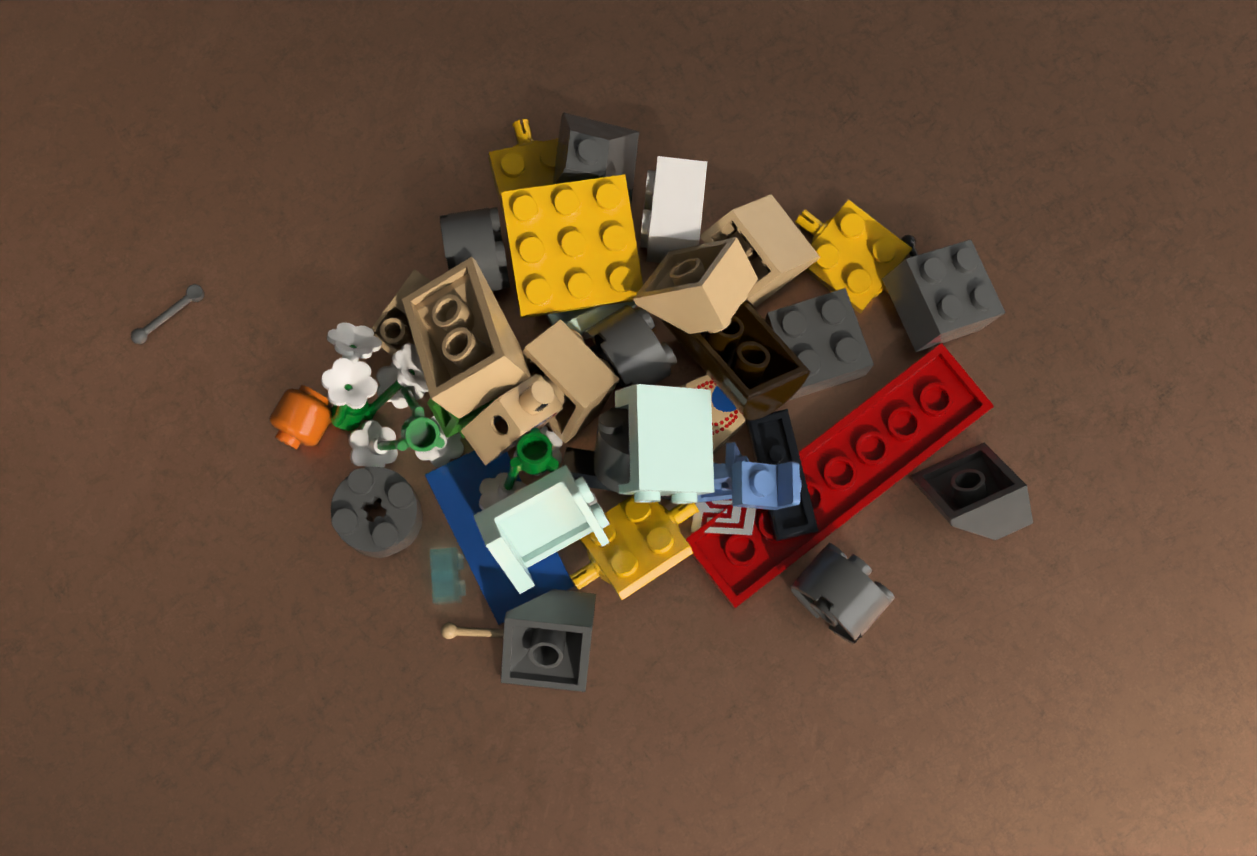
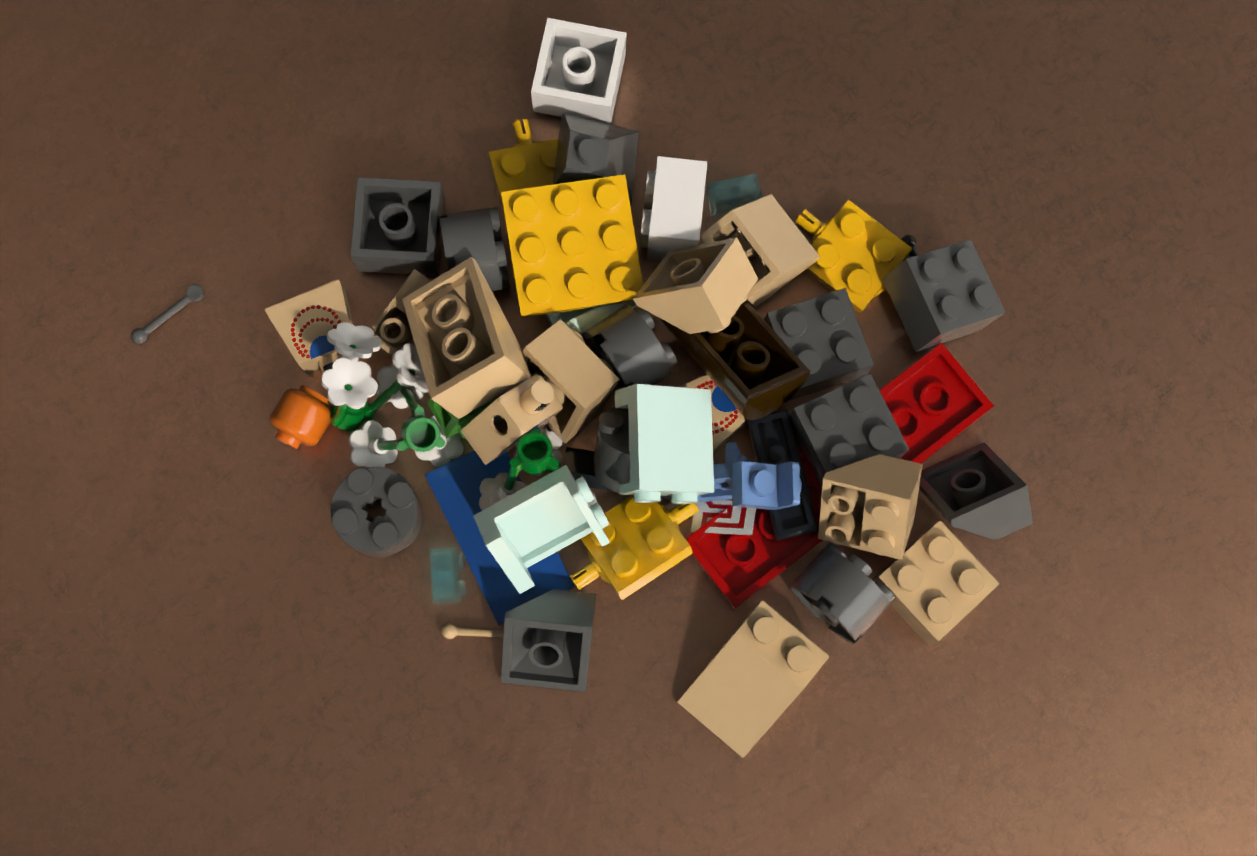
(306, 322): none -> tan torso
(397, 226): none -> dark grey brick
(578, 70): none -> white brick
(732, 193): none -> clear light blue piece
(753, 679): none -> tan slope
(846, 427): none -> dark grey brick
(871, 505): none -> tan slope
(936, 583): none -> tan brick

